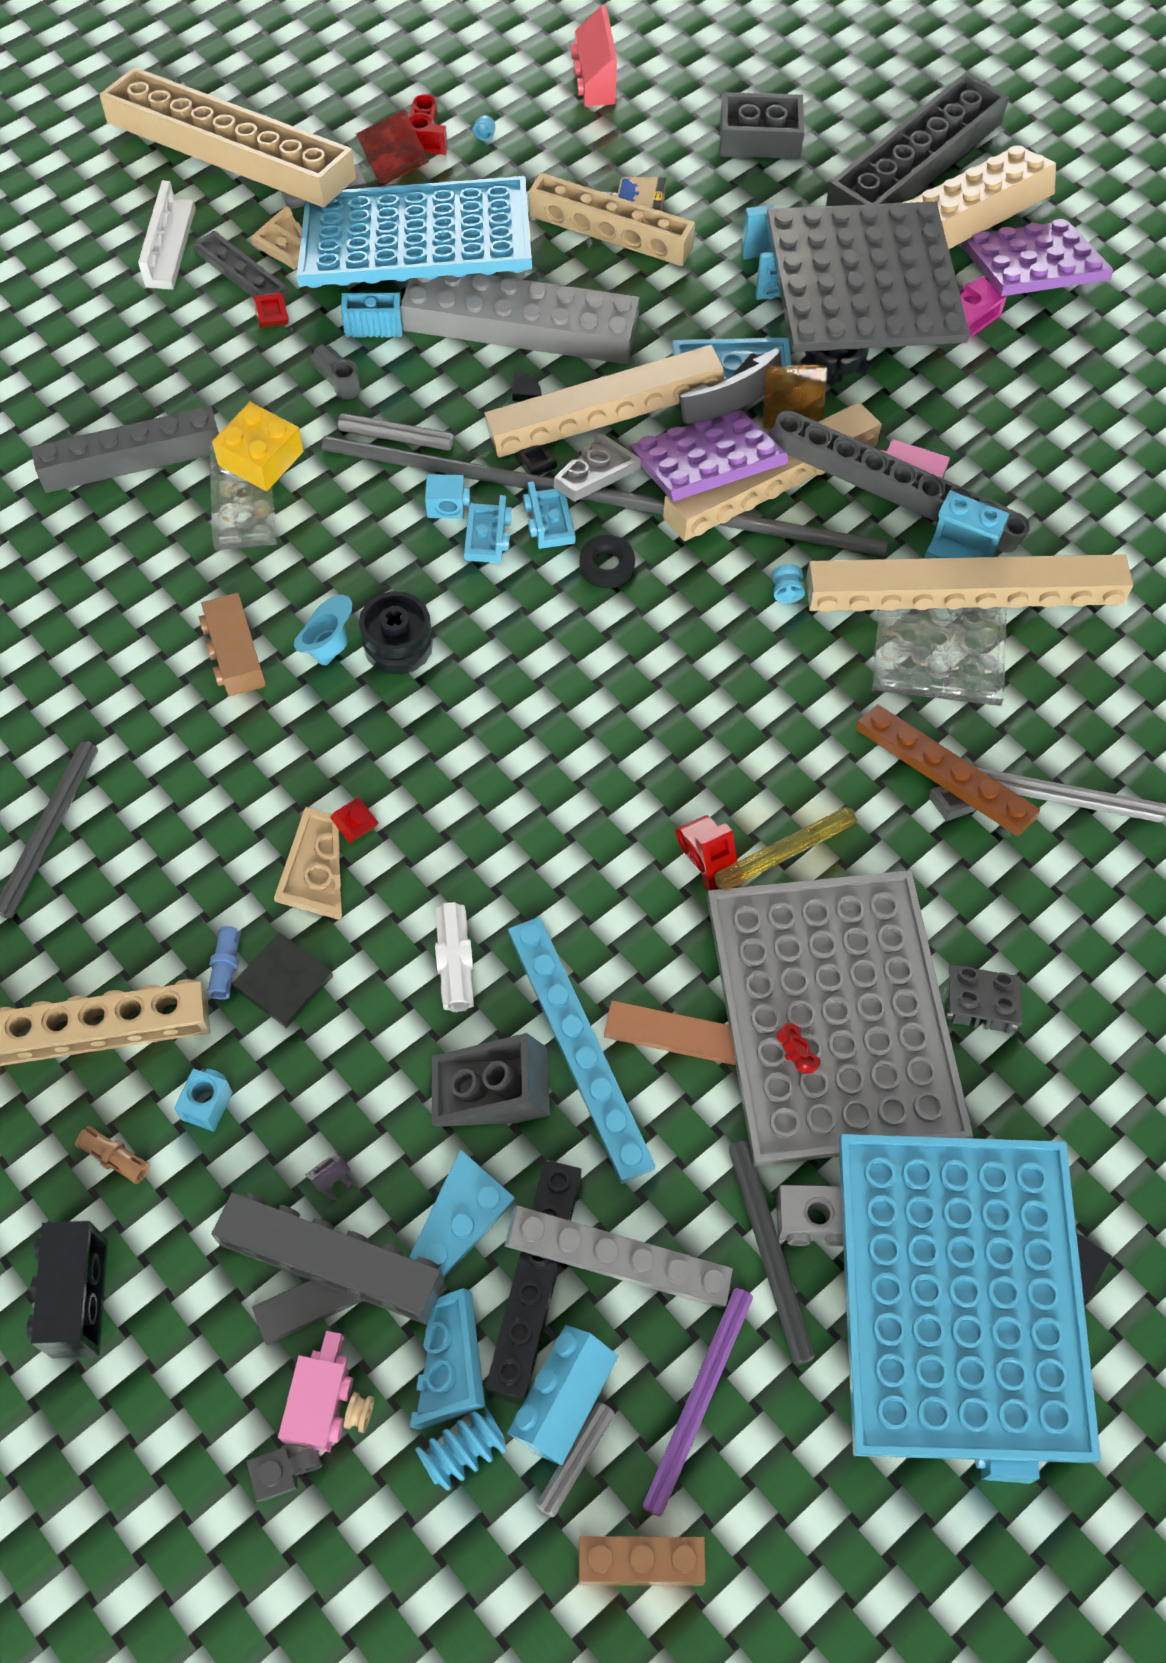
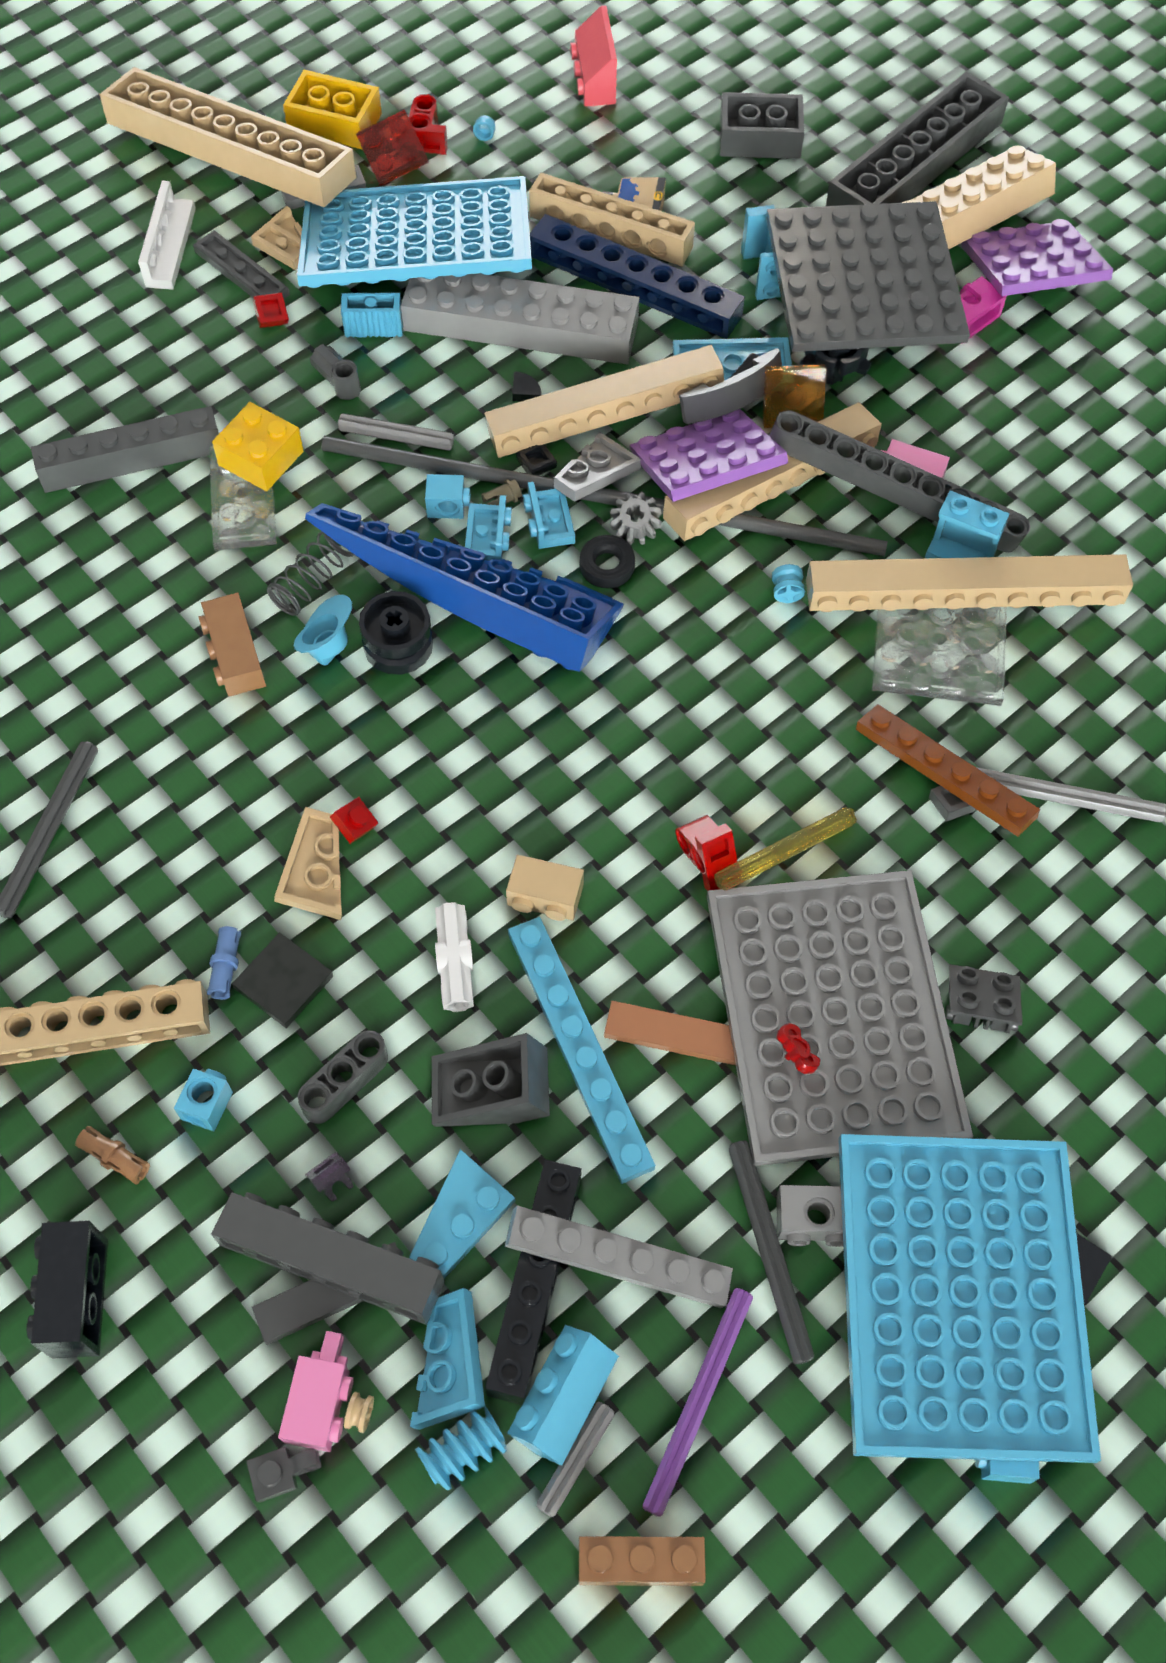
(287, 608): none -> dark grey piece
(332, 107): none -> yellow brick
(338, 1093): none -> dark grey beam
(510, 489): none -> dark tan pin
(535, 612): none -> blue wedge
(545, 888): none -> tan brick
(630, 508): none -> light grey gear
(636, 275): none -> dark blue brick

